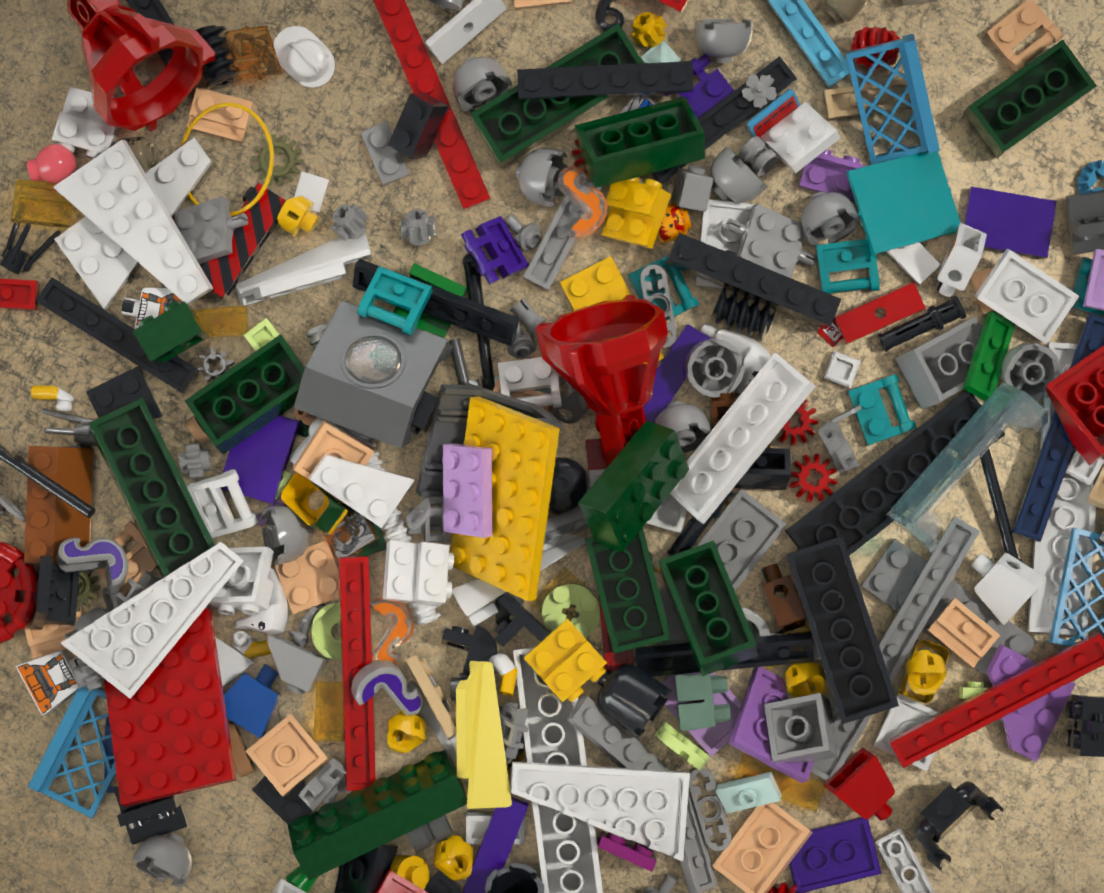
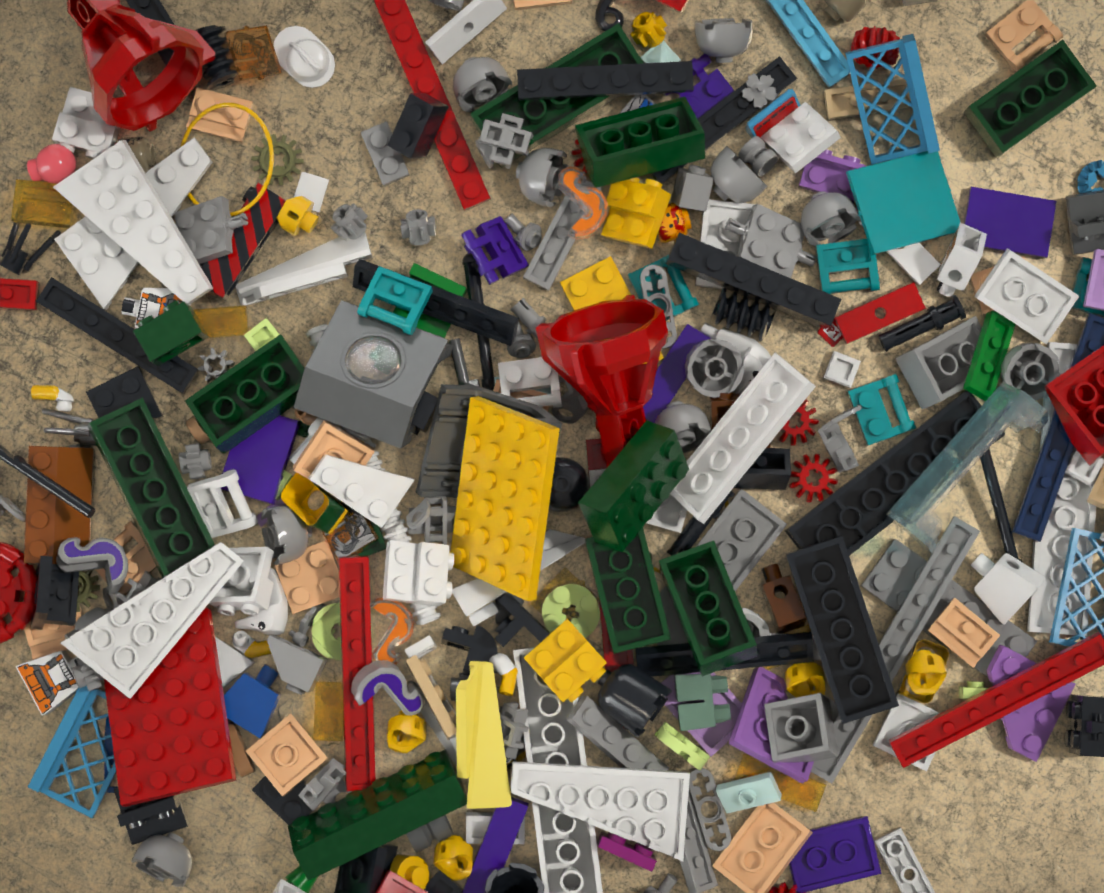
(421, 648): none -> white tile
(467, 490): lavender plate -> none
(501, 136): none -> light grey piece
(563, 524): light grey plate -> none
(863, 786): red torso -> none
(946, 813): black torso -> none

